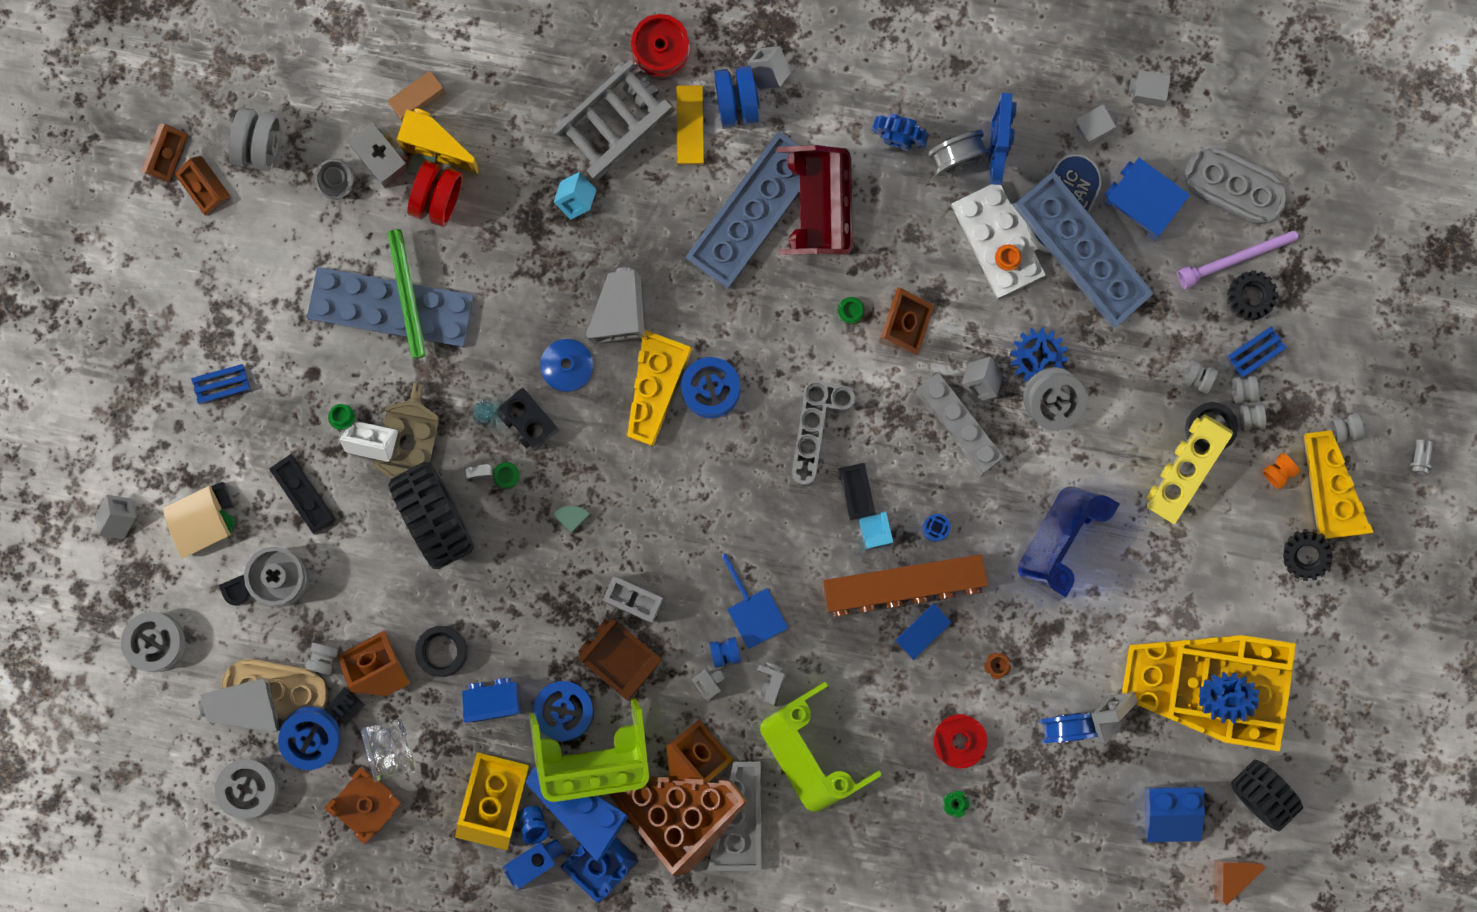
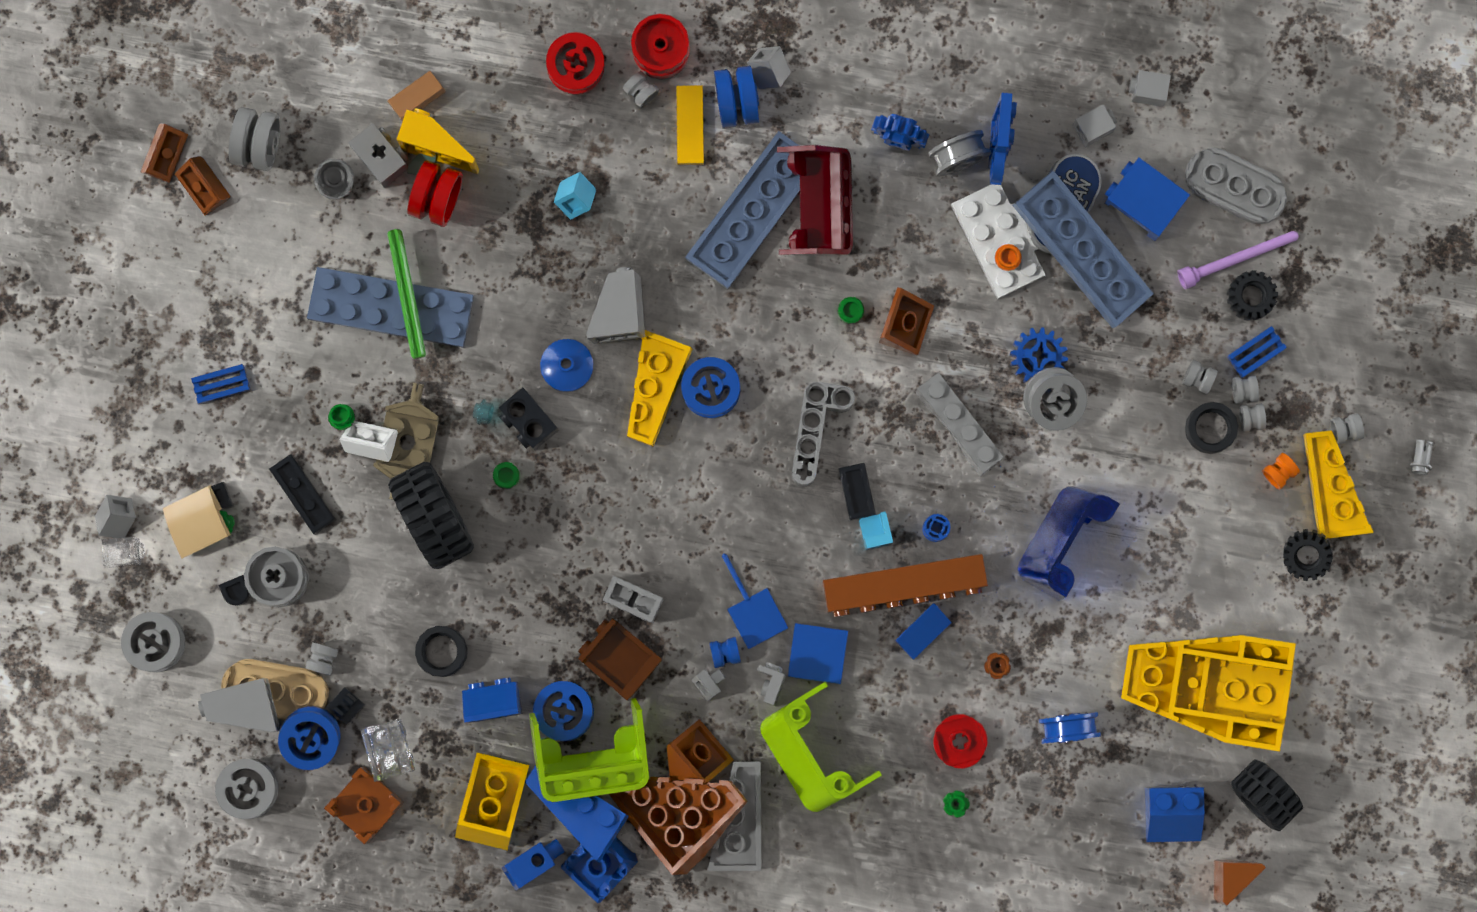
(122, 552): none -> clear brick
(373, 667): dark orange slope -> none
(481, 471): white tile -> none
(532, 823): blue wheel -> none
(571, 516): sand green tile -> none
(582, 44): none -> red wheel
(618, 145): light grey fence -> none
(817, 653): none -> blue tile
(982, 379): light grey panel -> none
(1109, 714): light grey panel -> none
(1172, 507): light yellow brick -> none
(1228, 698): blue gear -> none

